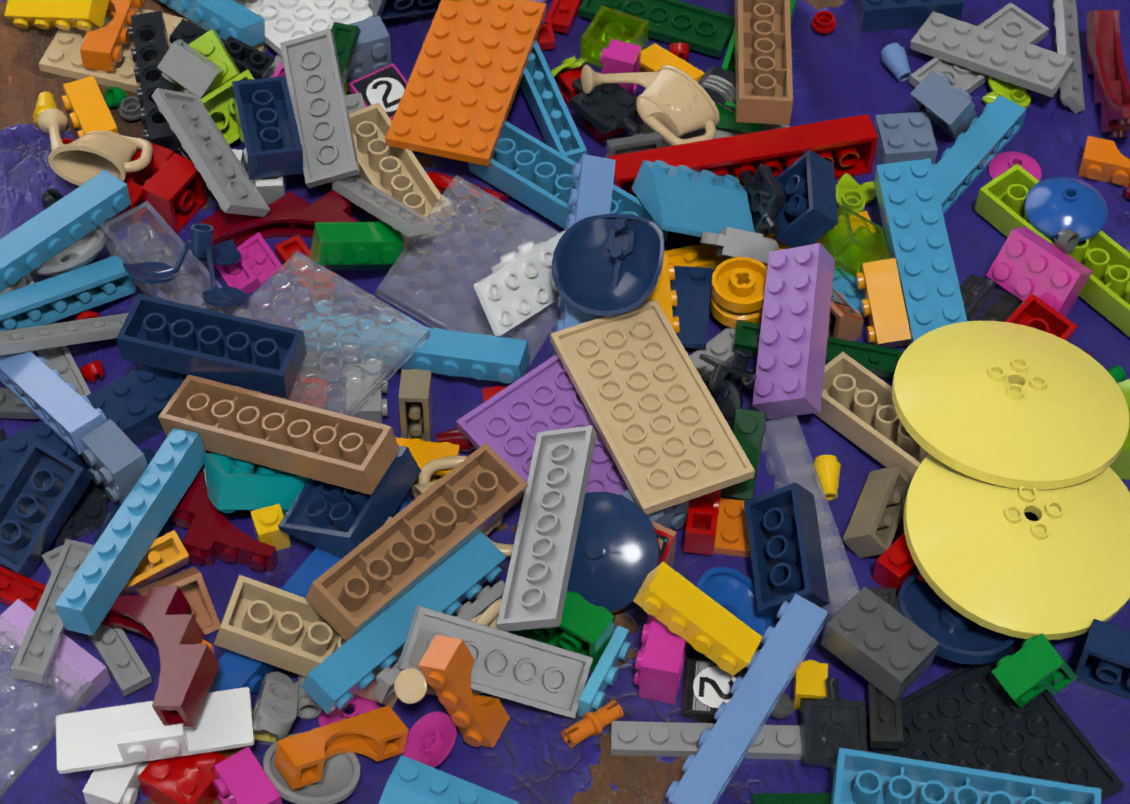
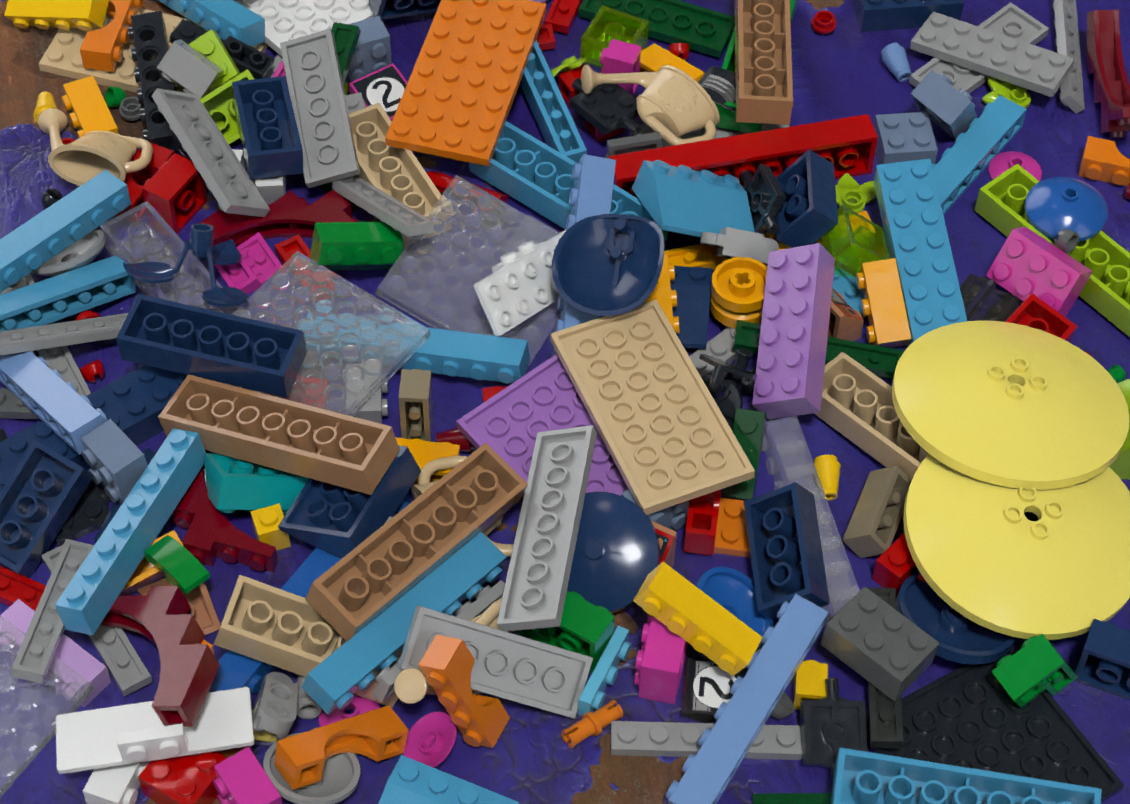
(178, 564): none -> green slope

